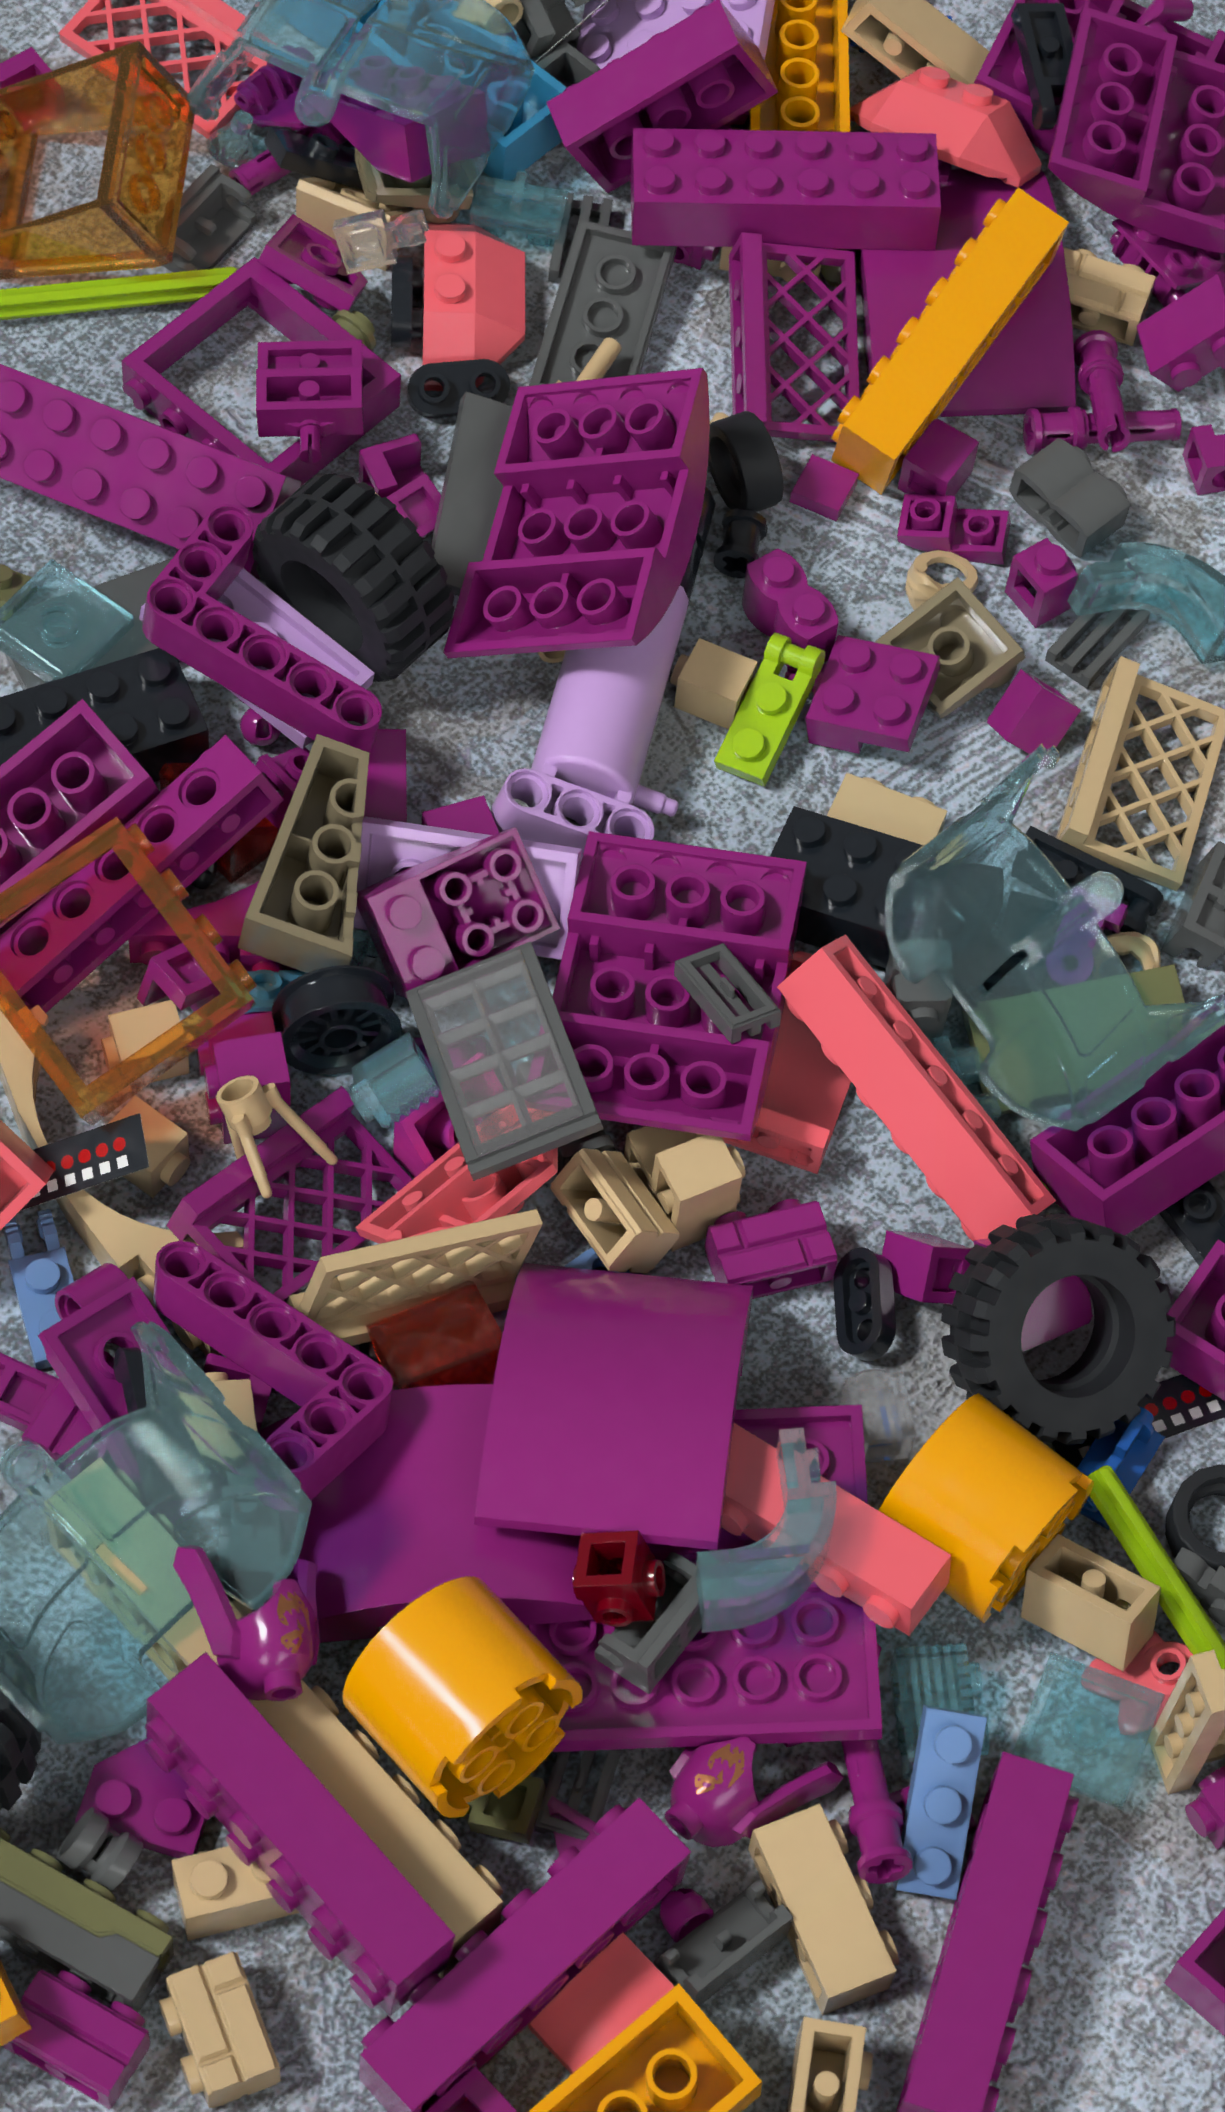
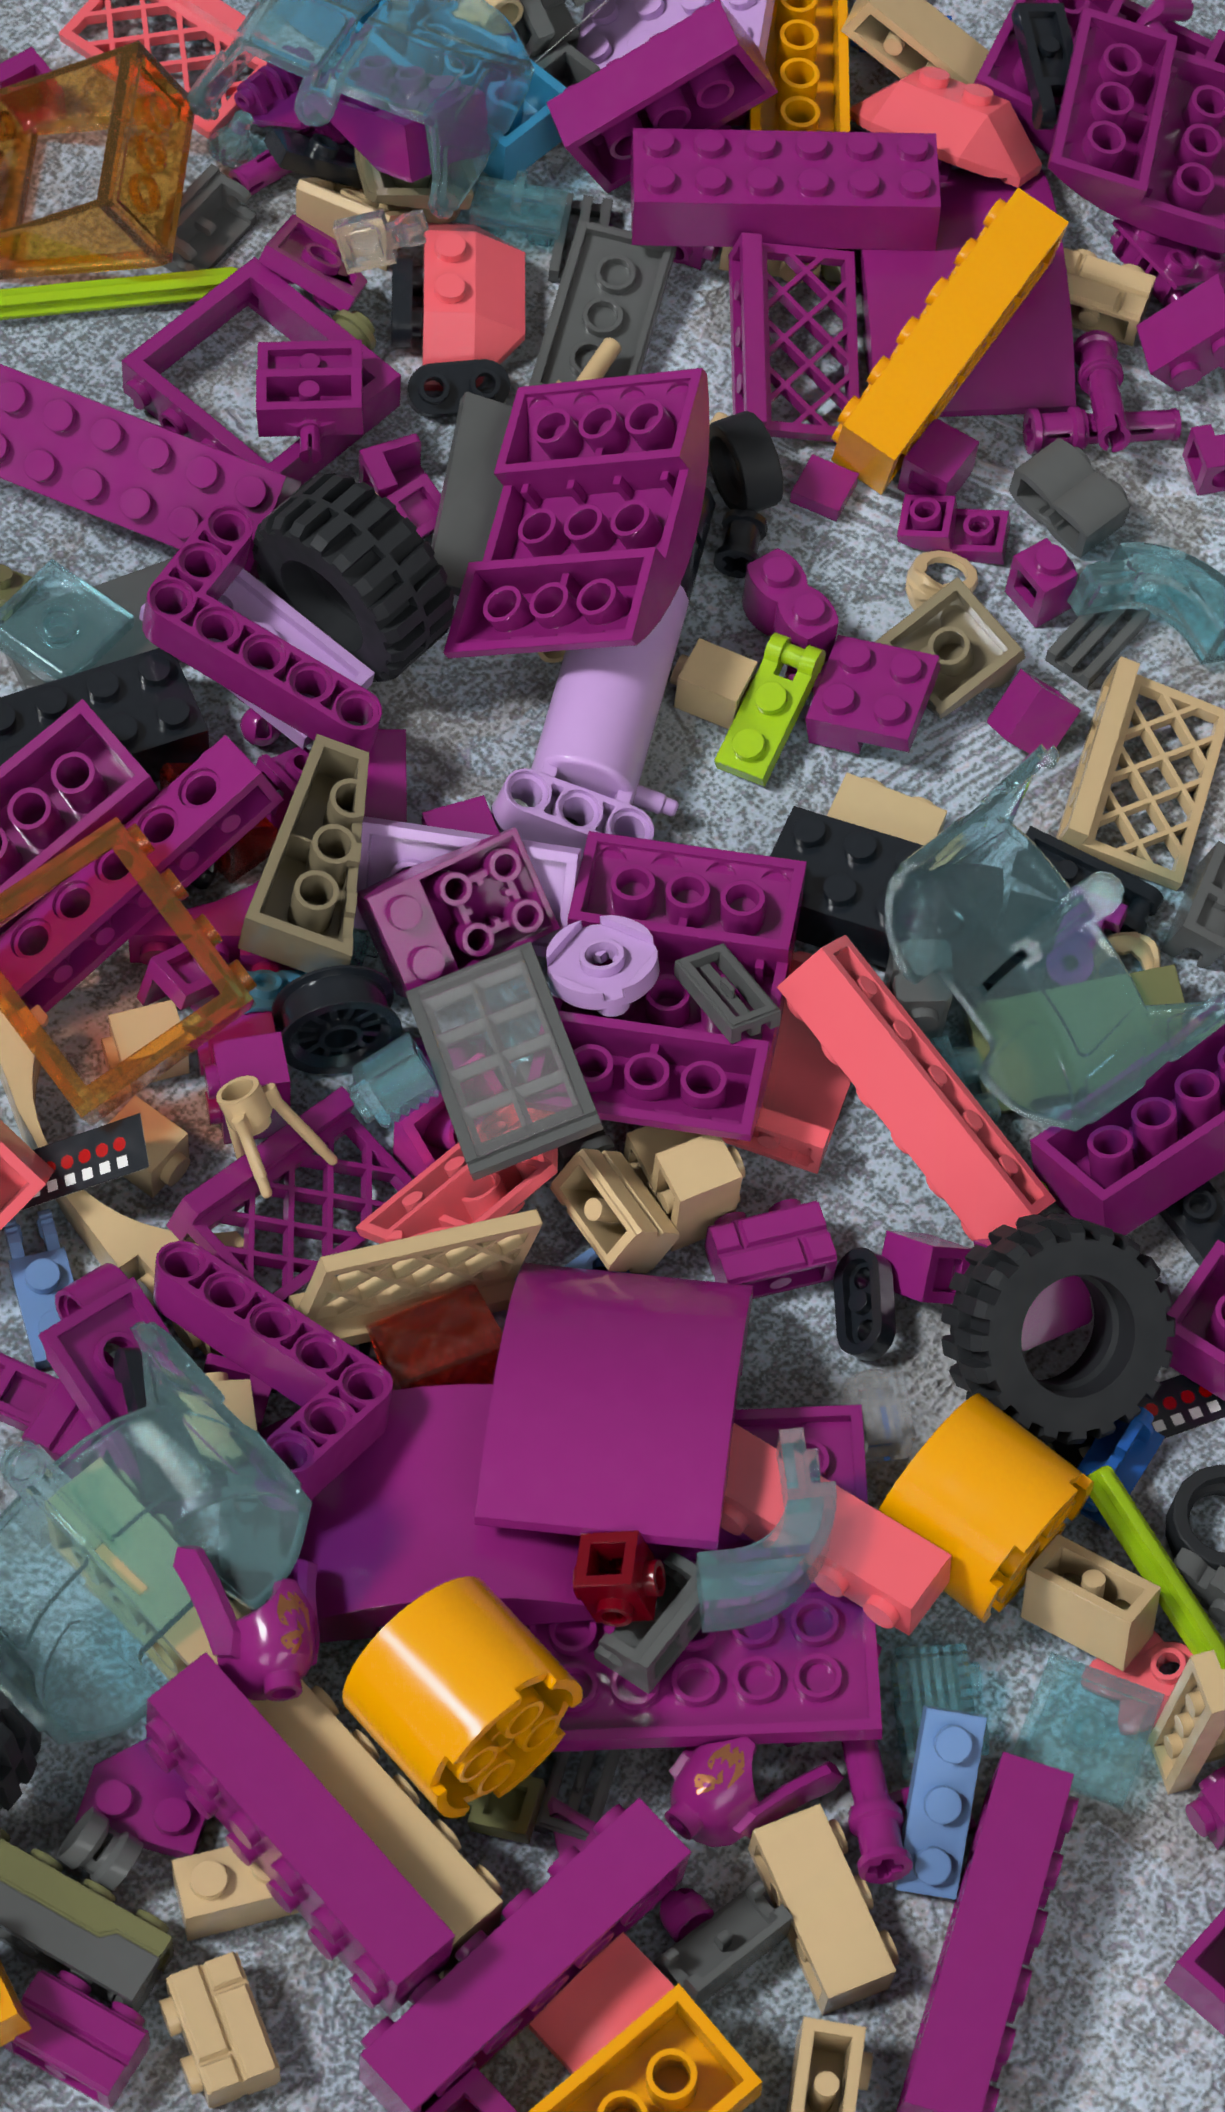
(605, 987): none -> lavender plate

